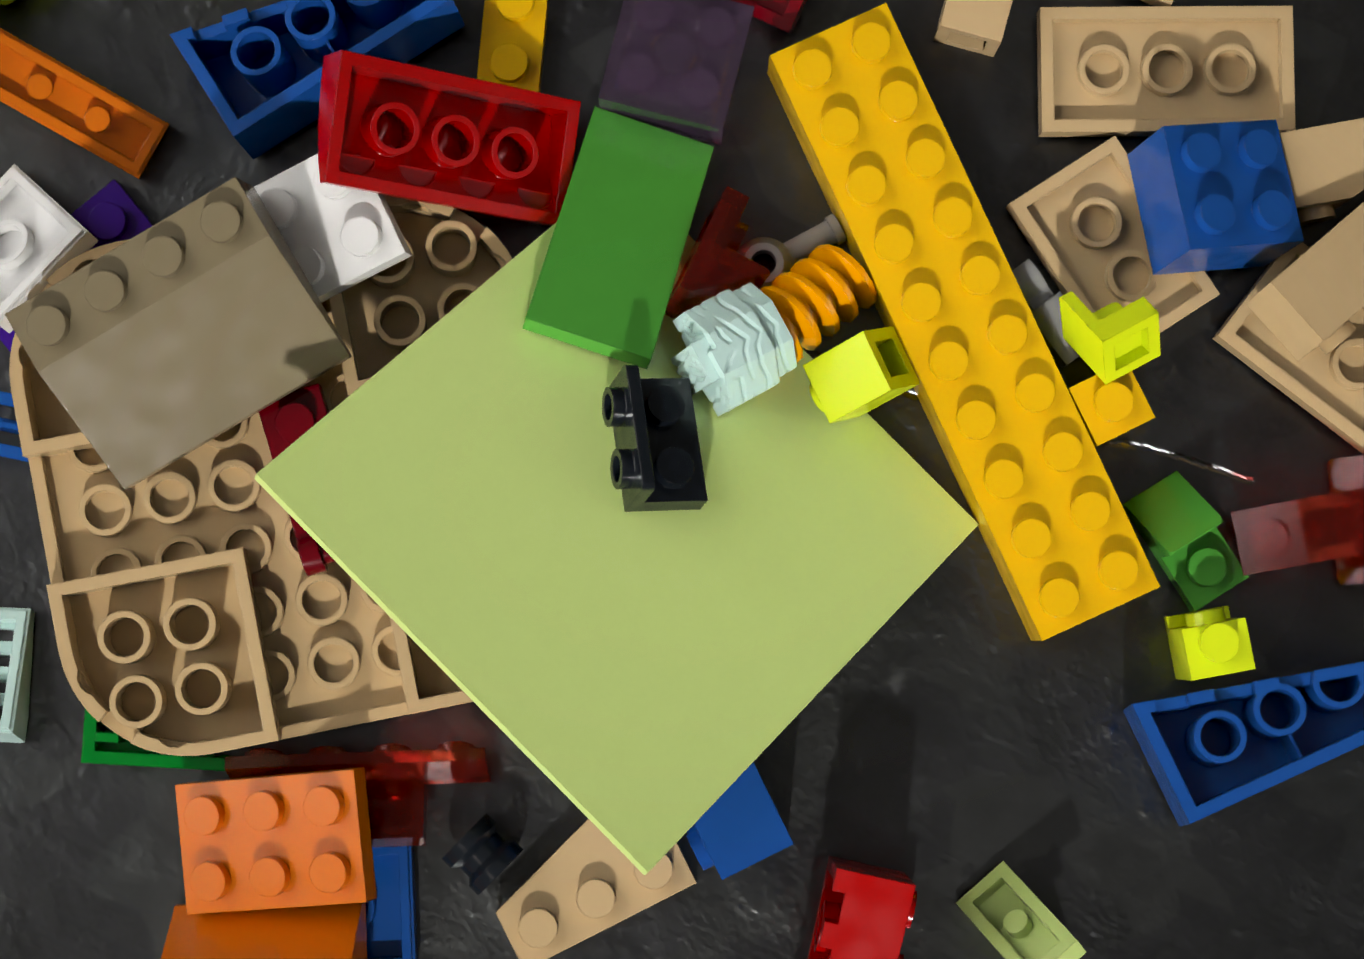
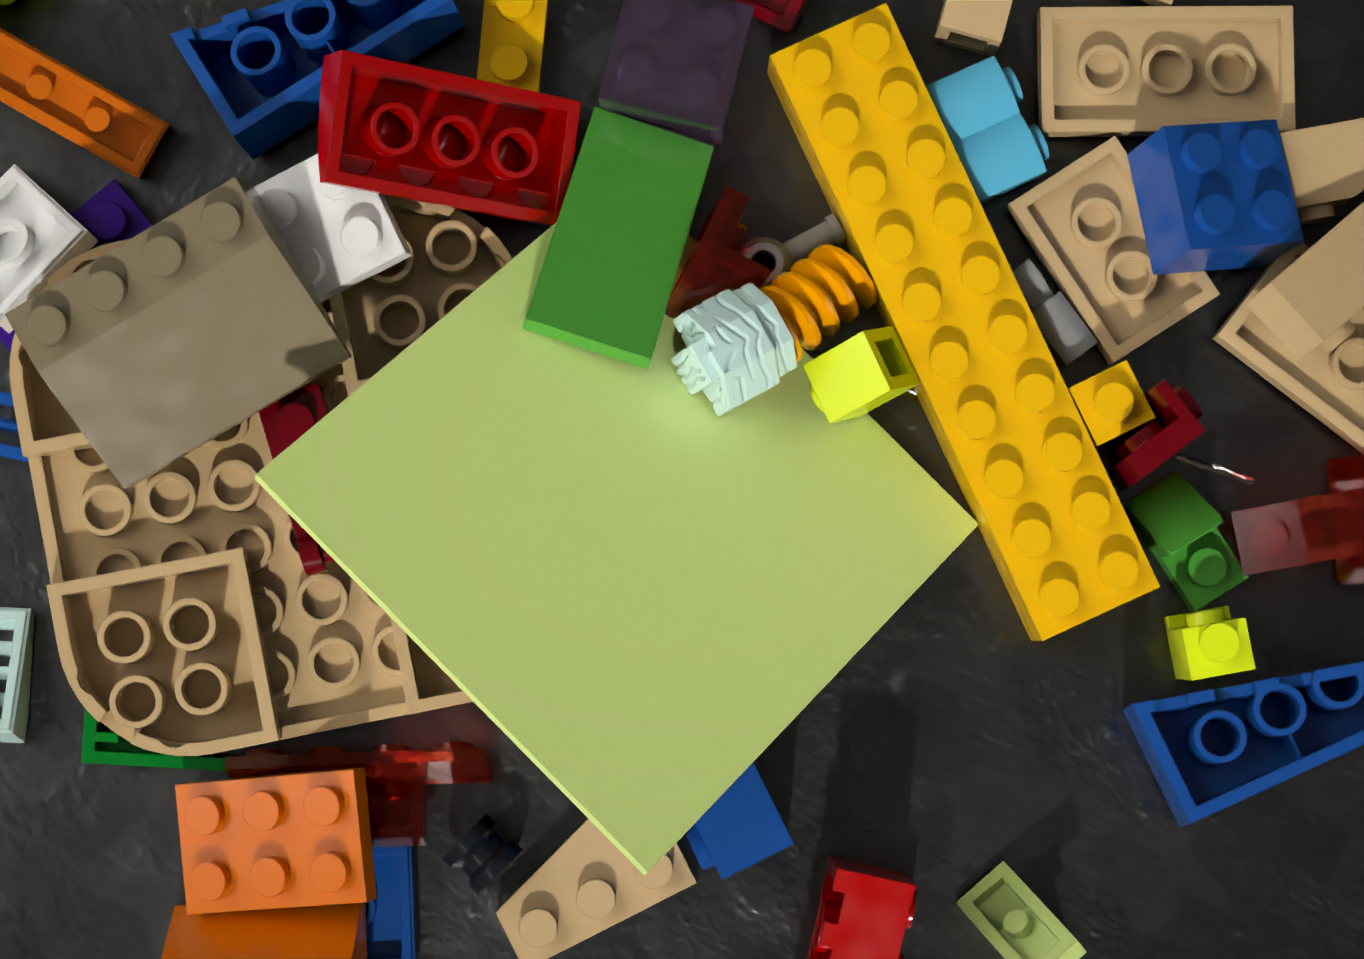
(655, 442): black bracket -> none
(988, 130): none -> medium azure brick
(1113, 337): neon yellow panel -> none
(1163, 437): none -> dark red bracket

